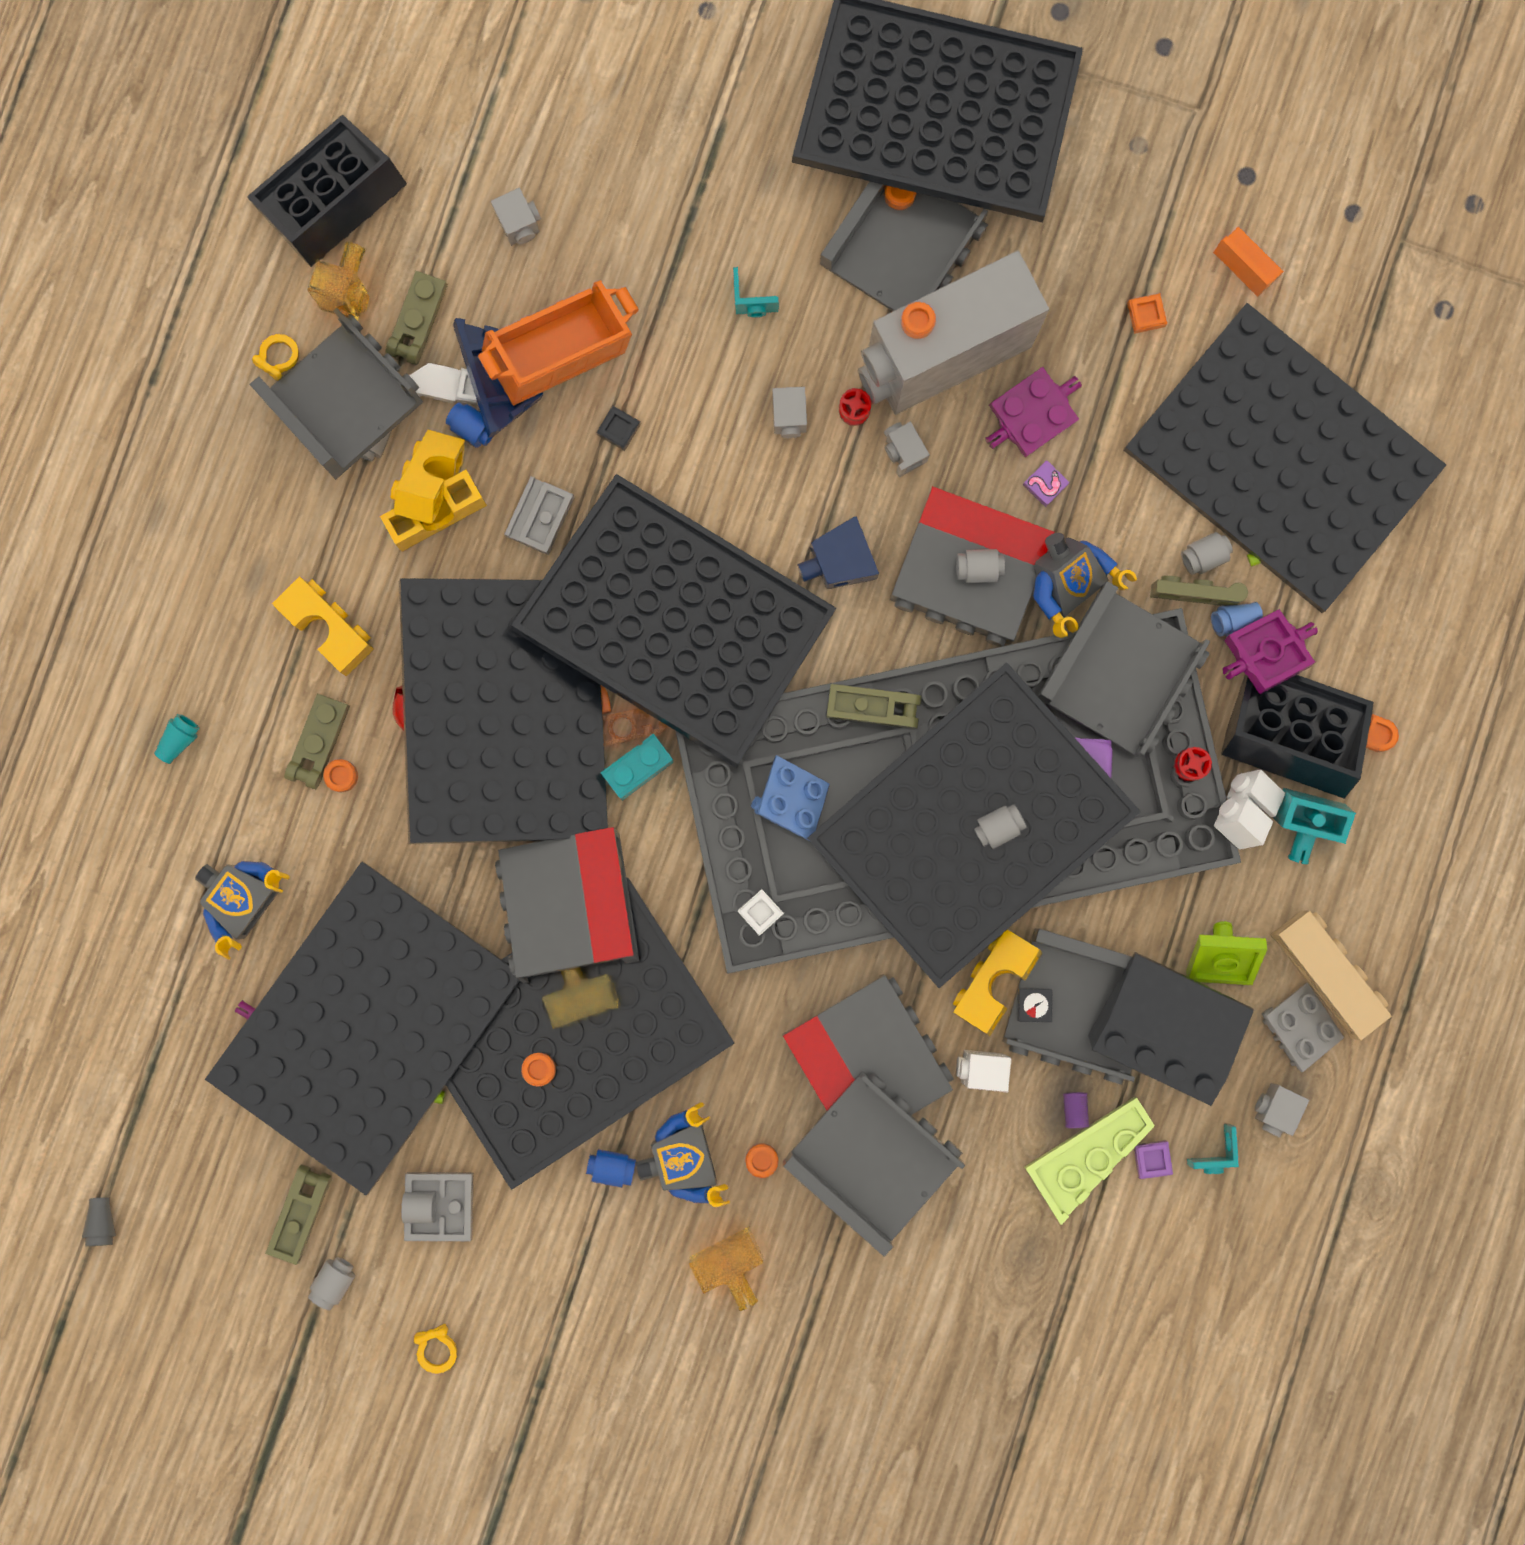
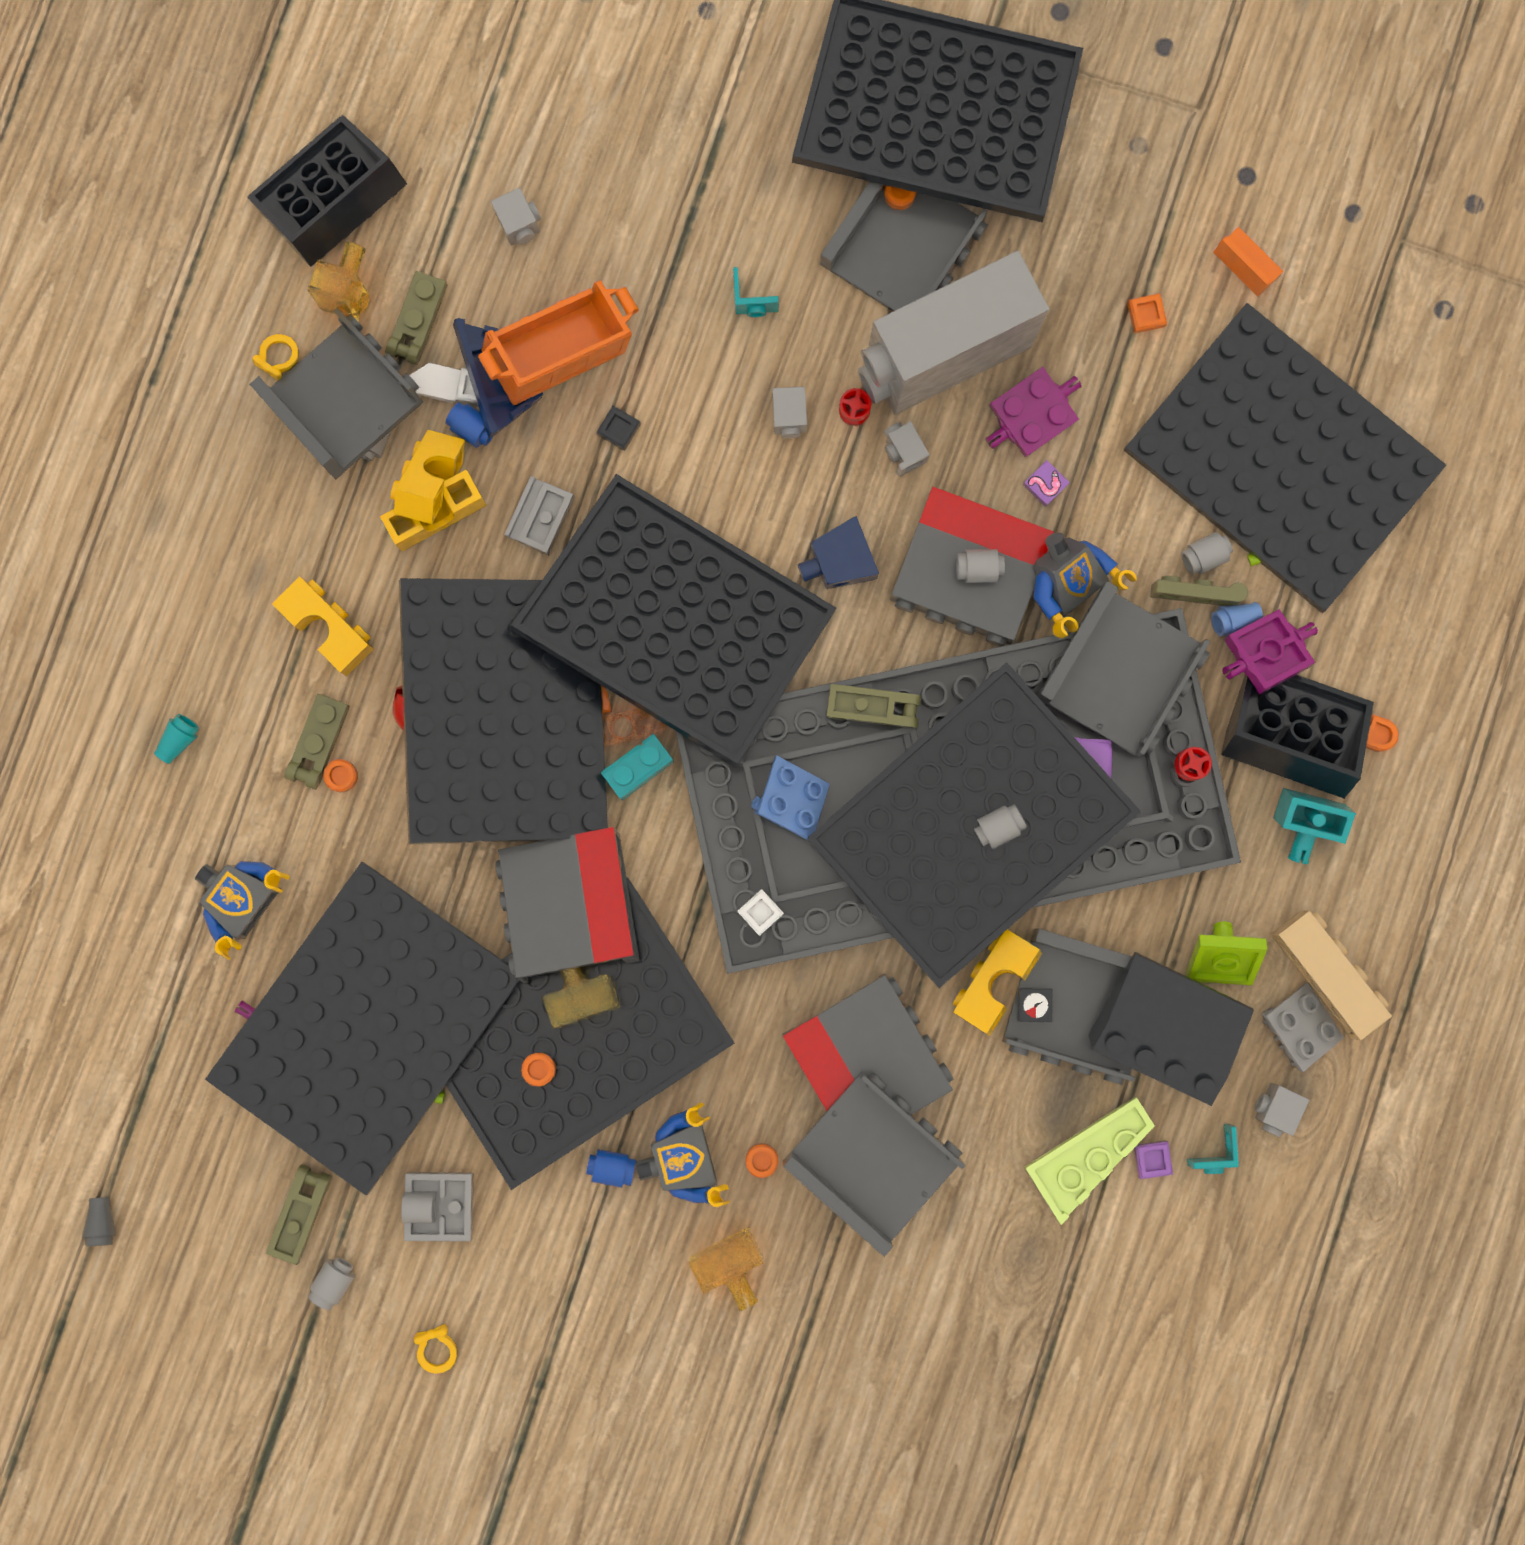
(918, 320): orange tile -> none
(984, 1070): white piece -> none
(1074, 1108): medium lavender piece -> none
(1241, 815): white piece -> none

